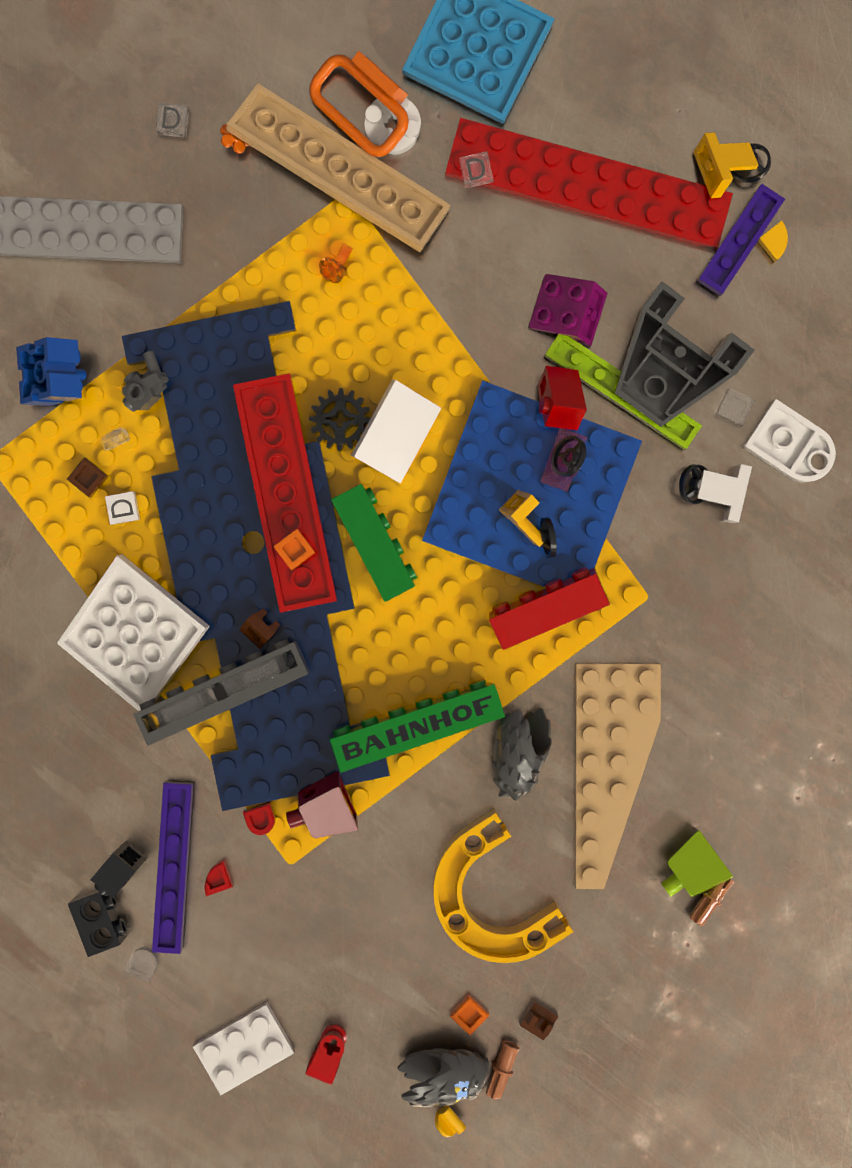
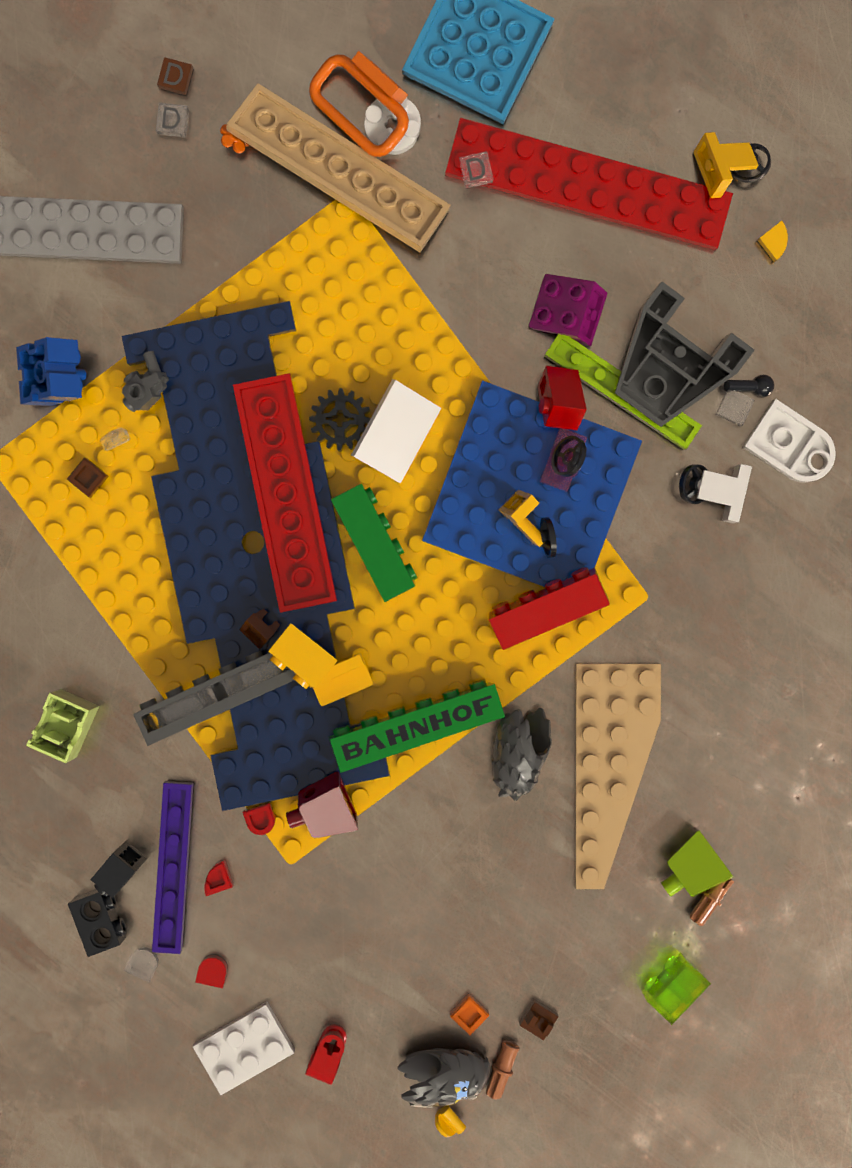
(65, 723): none -> yellowish green piece
(122, 508): white tile -> none
(132, 633): white plate -> none
(175, 76): none -> reddish brown tile
(212, 971): none -> red tile
(294, 549): orange tile -> none
(301, 656): none -> yellow brick
(334, 269): clear orange plate -> none
(343, 680): none -> yellow panel
(473, 935): yellow piece -> none
(675, 987): none -> clear neon green brick
(741, 239): dark purple plate -> none
(761, 385): none -> black bar

